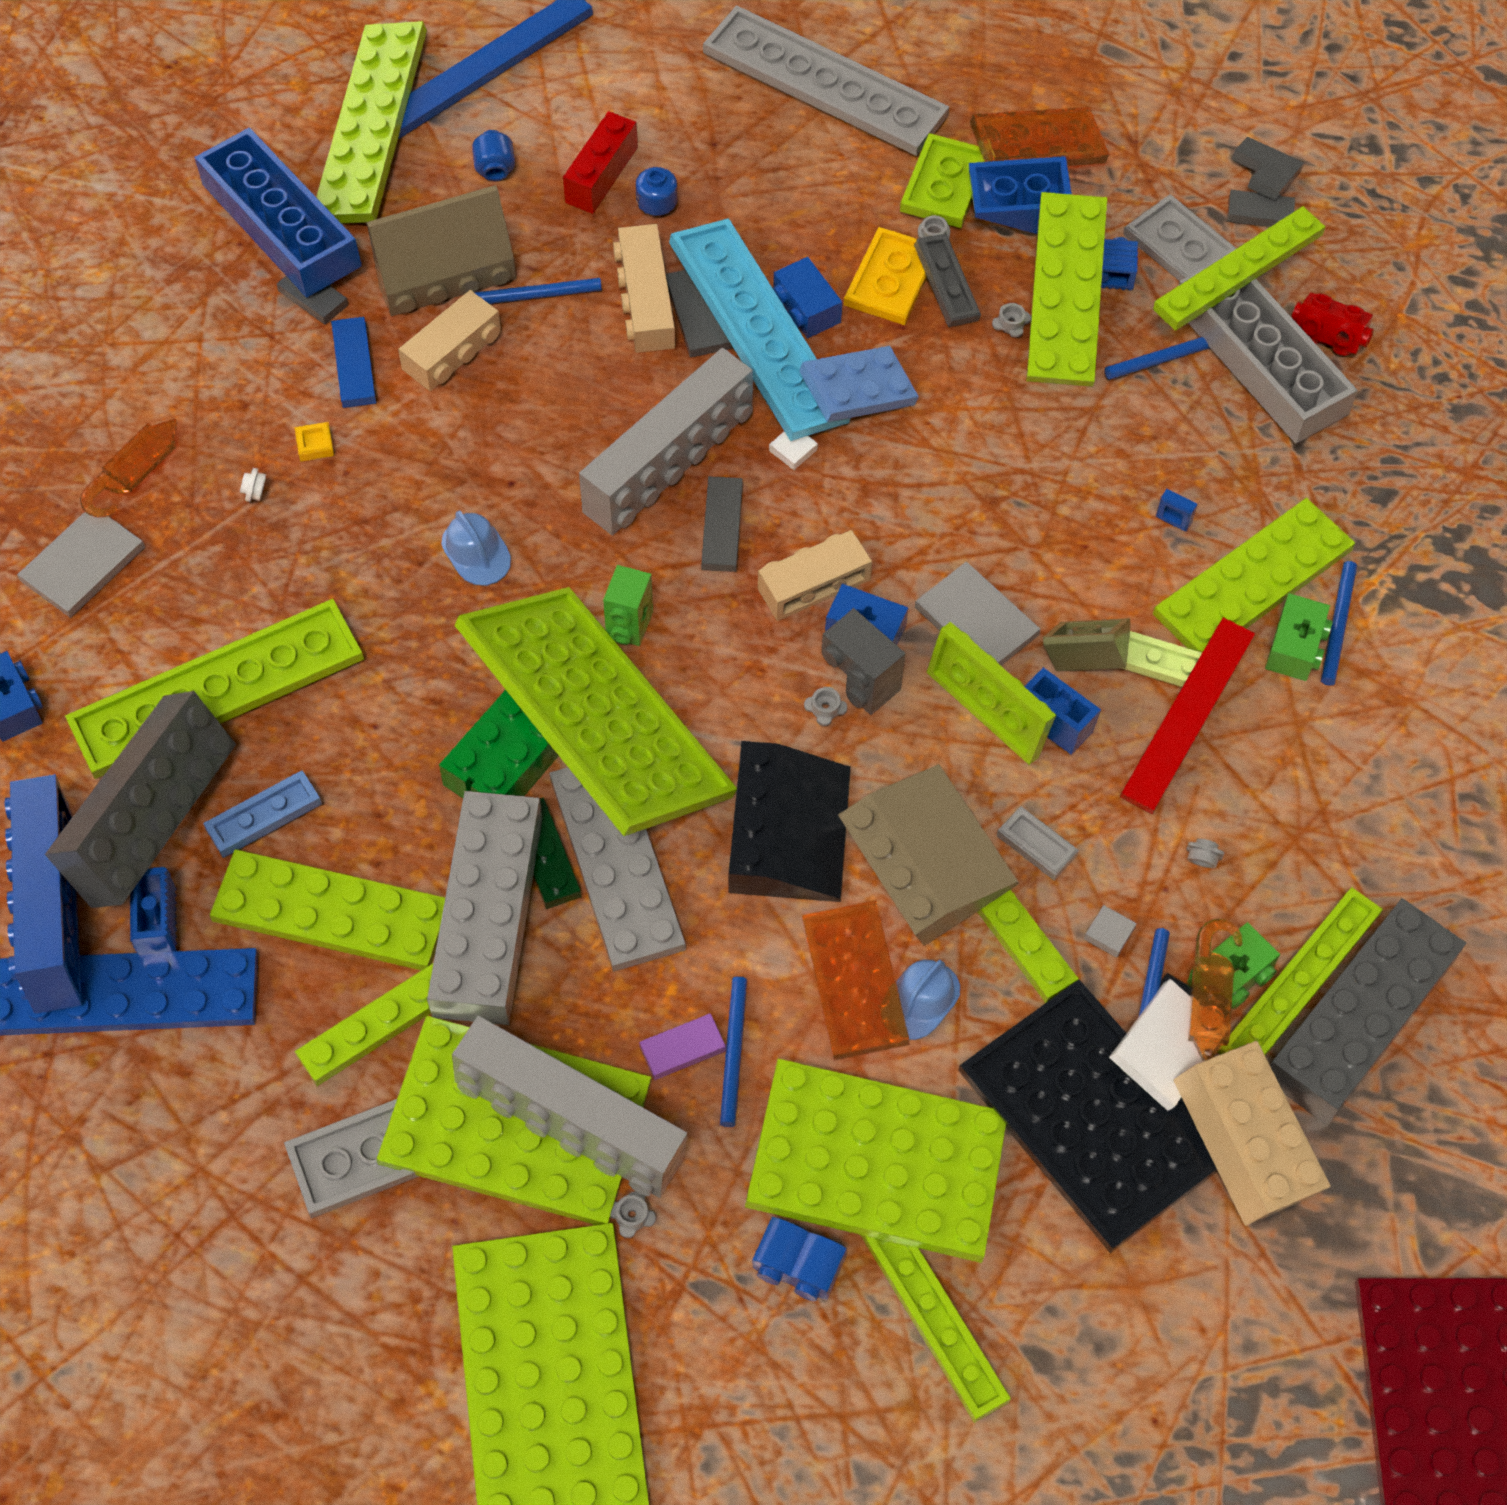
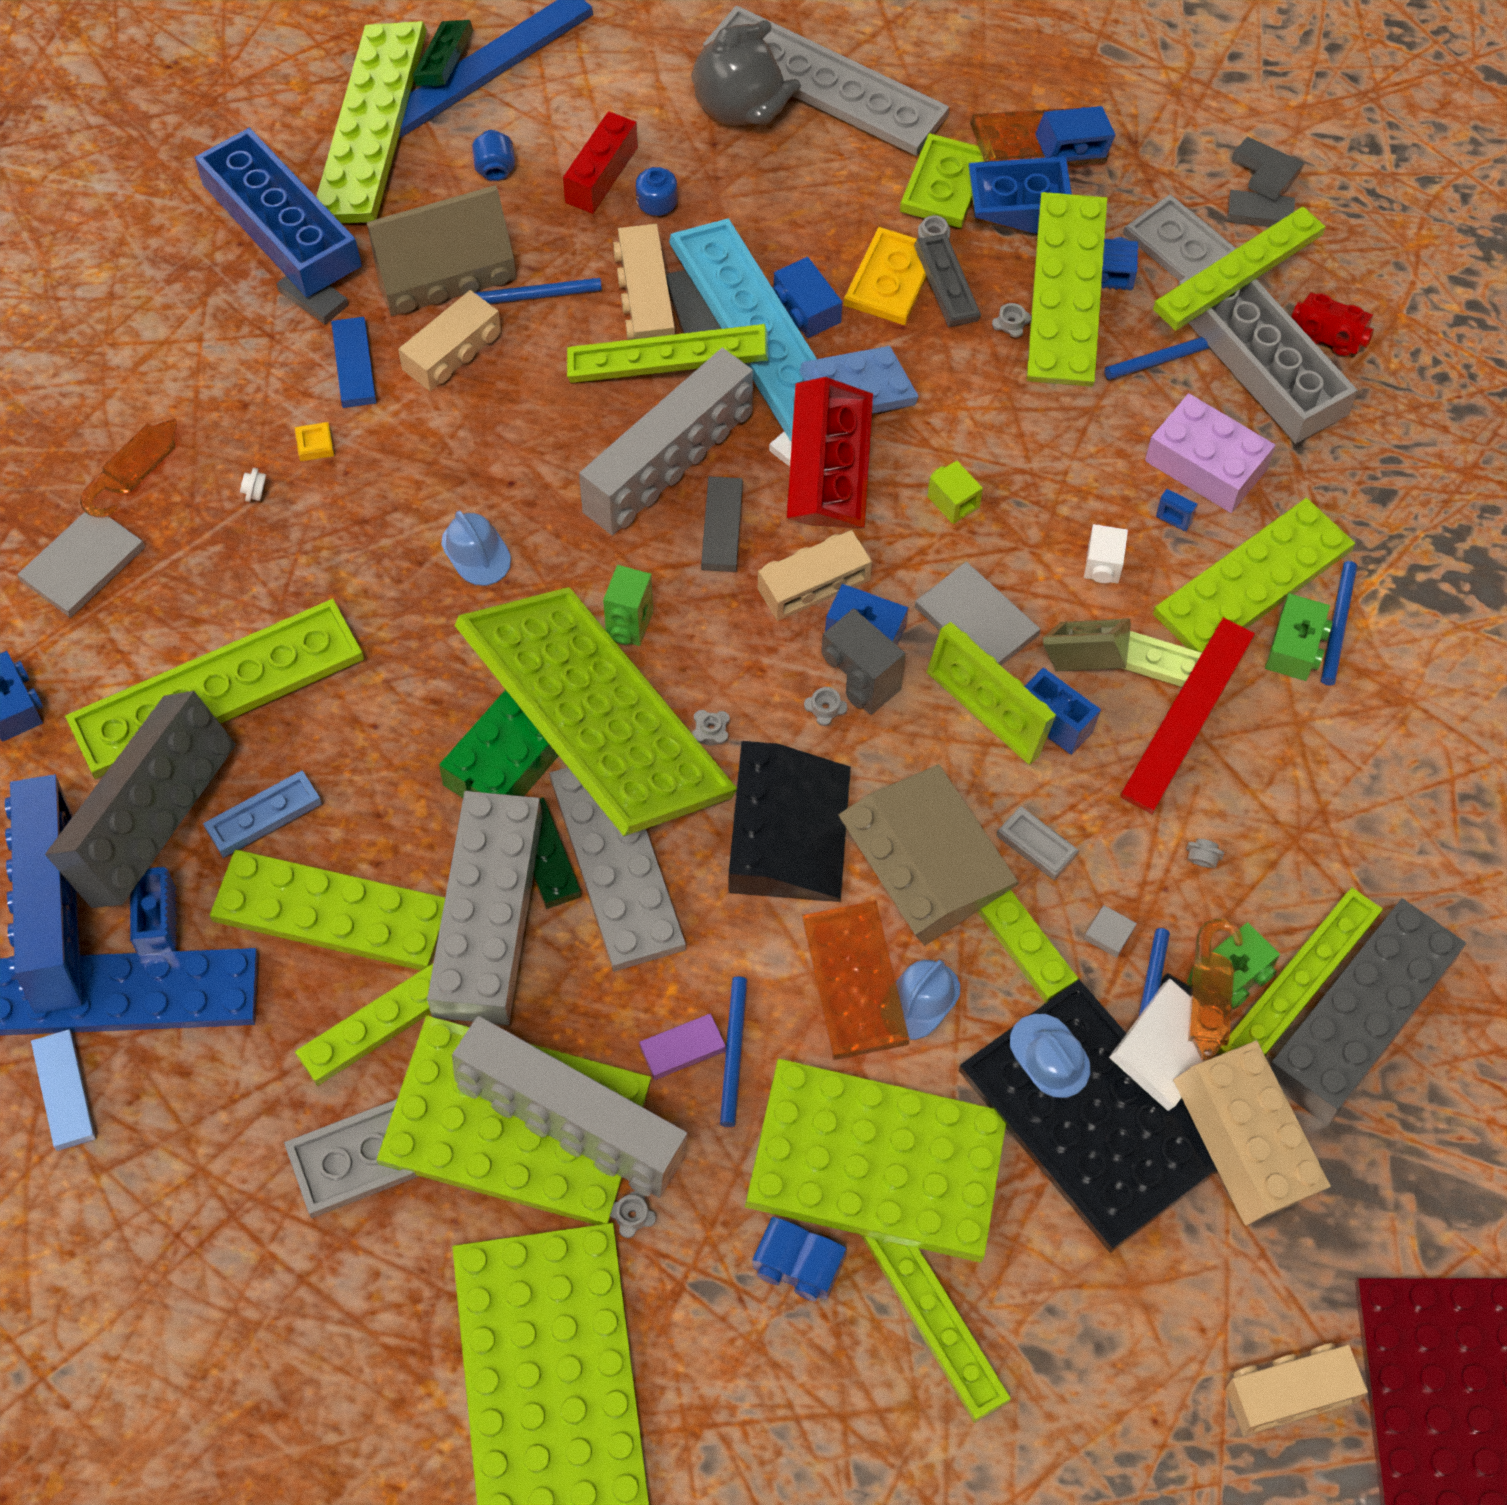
(63, 1090): none -> light blue tile
(443, 53): none -> dark green plate
(664, 353): none -> lime plate
(711, 736): none -> light grey plate
(740, 78): none -> dark grey piece
(829, 454): none -> red slope
(954, 491): none -> lime brick
(1050, 1055): none -> medium blue piece
(1075, 133): none -> blue brick
(1105, 554): none -> white brick
(1209, 453): none -> lavender brick
(1295, 1388): none -> tan brick

